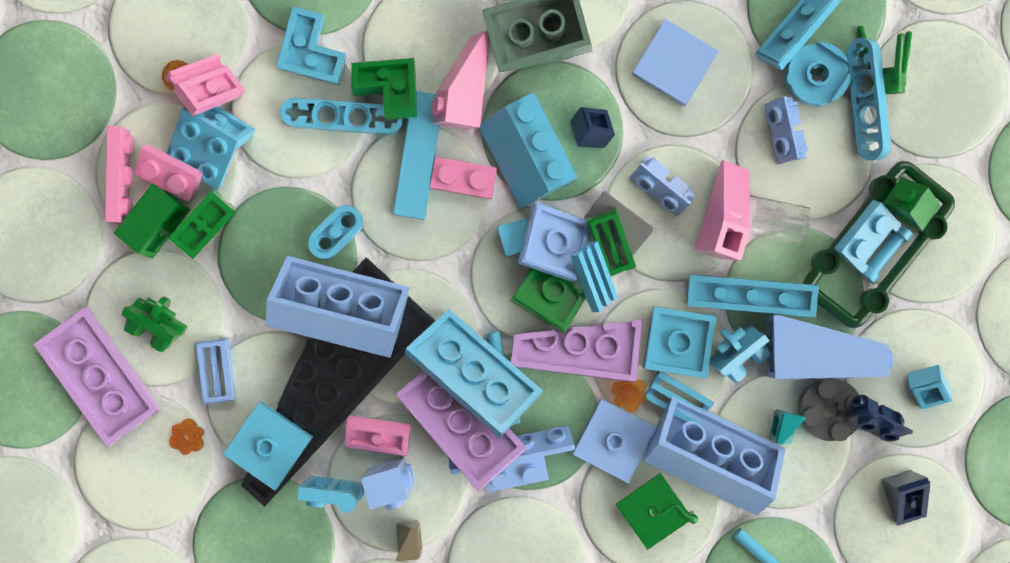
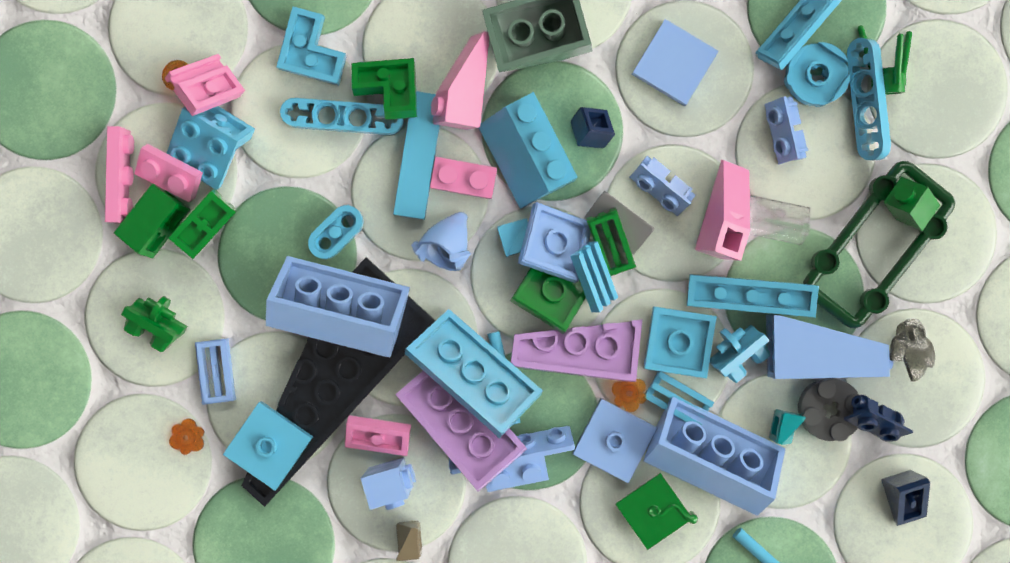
(97, 376): lavender plate -> none
(323, 490): medium azure plate -> none
(445, 243): none -> light blue hat
(865, 238): medium azure plate -> none
(912, 348): none -> clear smoke plate
(929, 387): medium azure slope -> none

